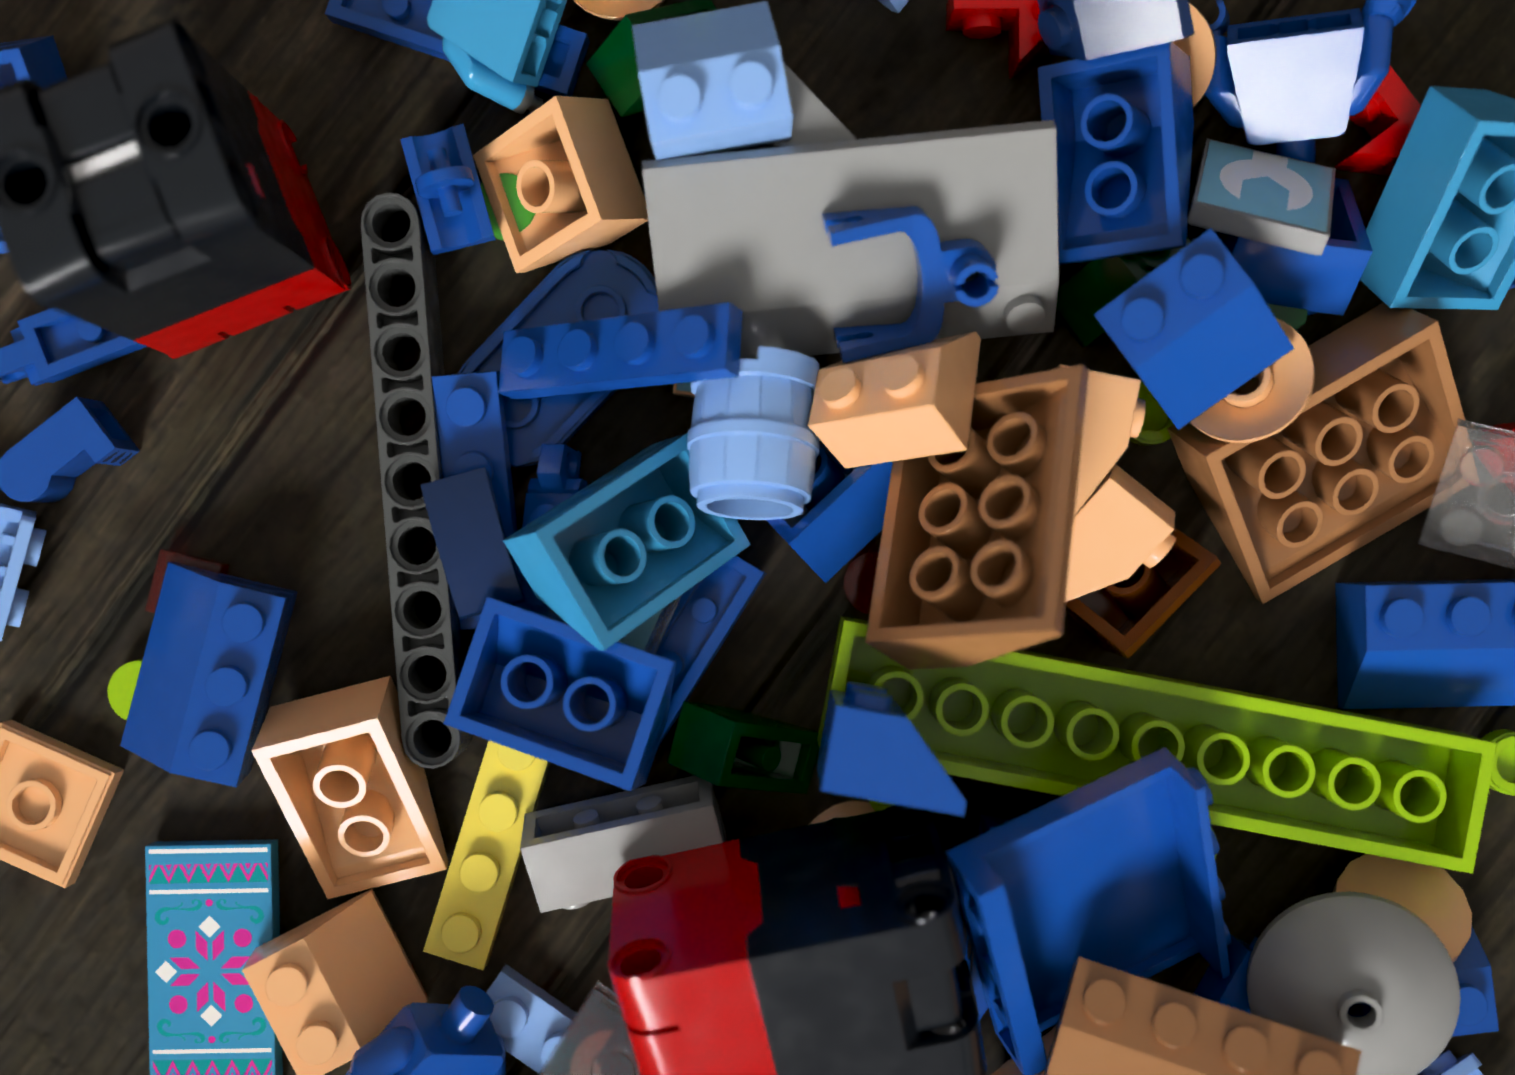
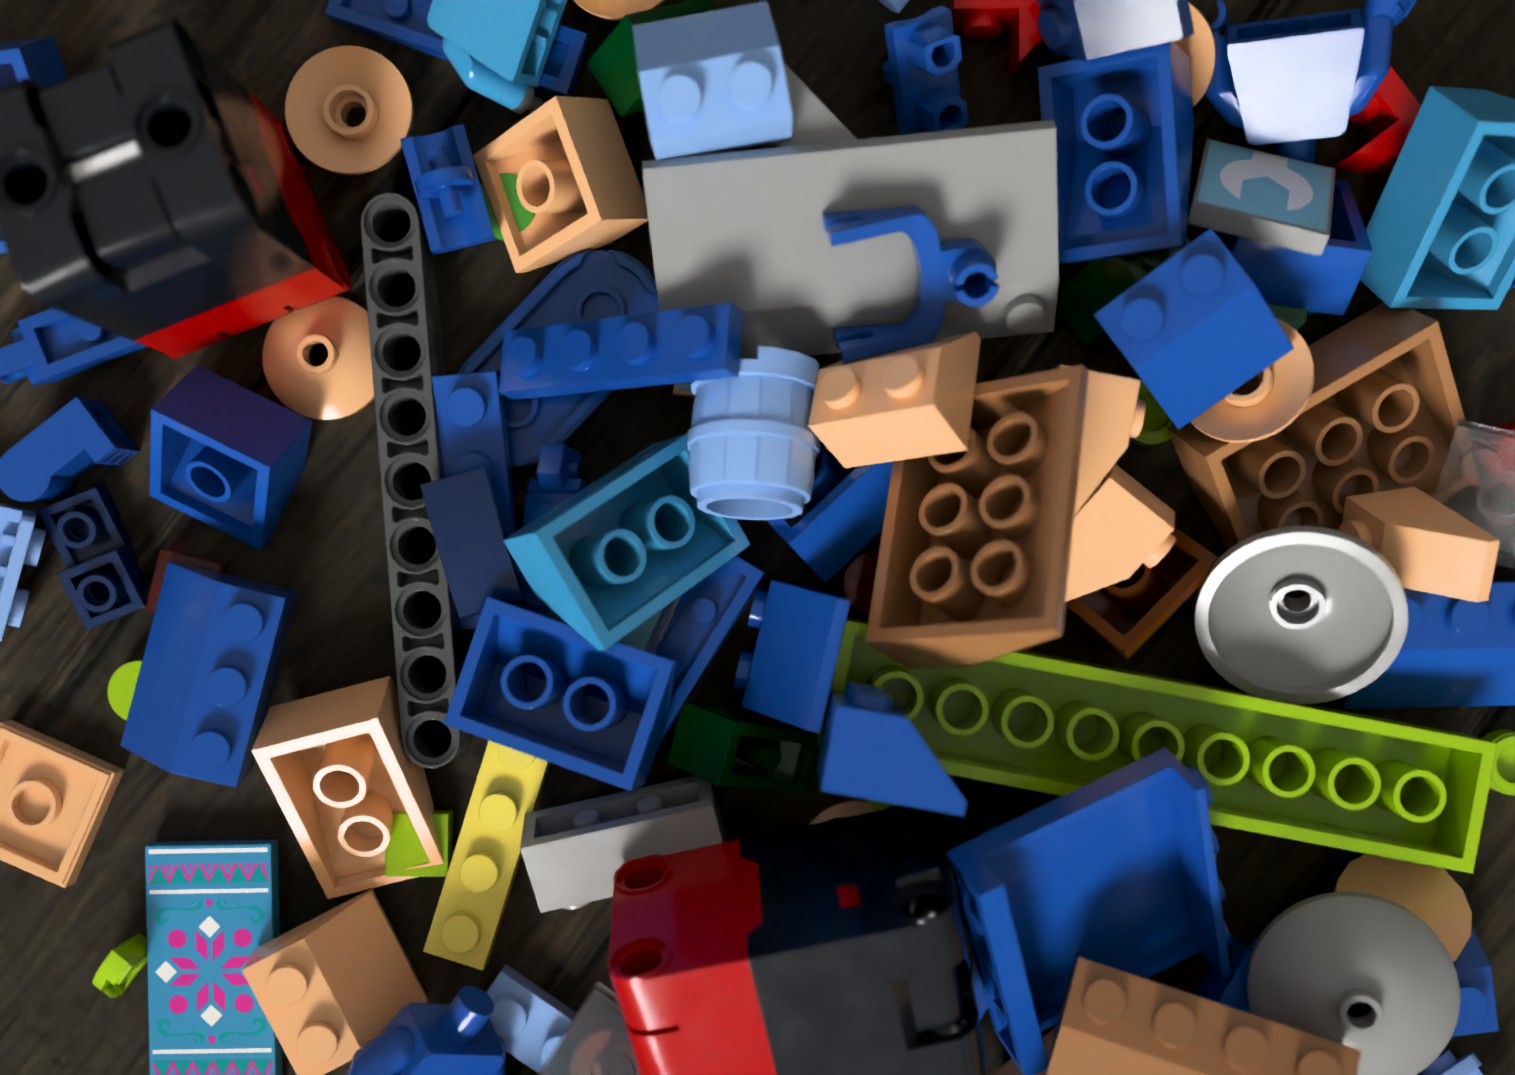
(98, 556): none -> dark blue slope
(121, 966): none -> lime tile
(226, 455): none -> blue slope
(325, 94): none -> light nougat dish
(345, 378): none -> light nougat dish
(407, 851): none -> lime tile
(793, 653): none -> blue slope
(925, 73): none -> blue hips
(1308, 645): none -> light grey dish
(1424, 542): none -> light nougat slope

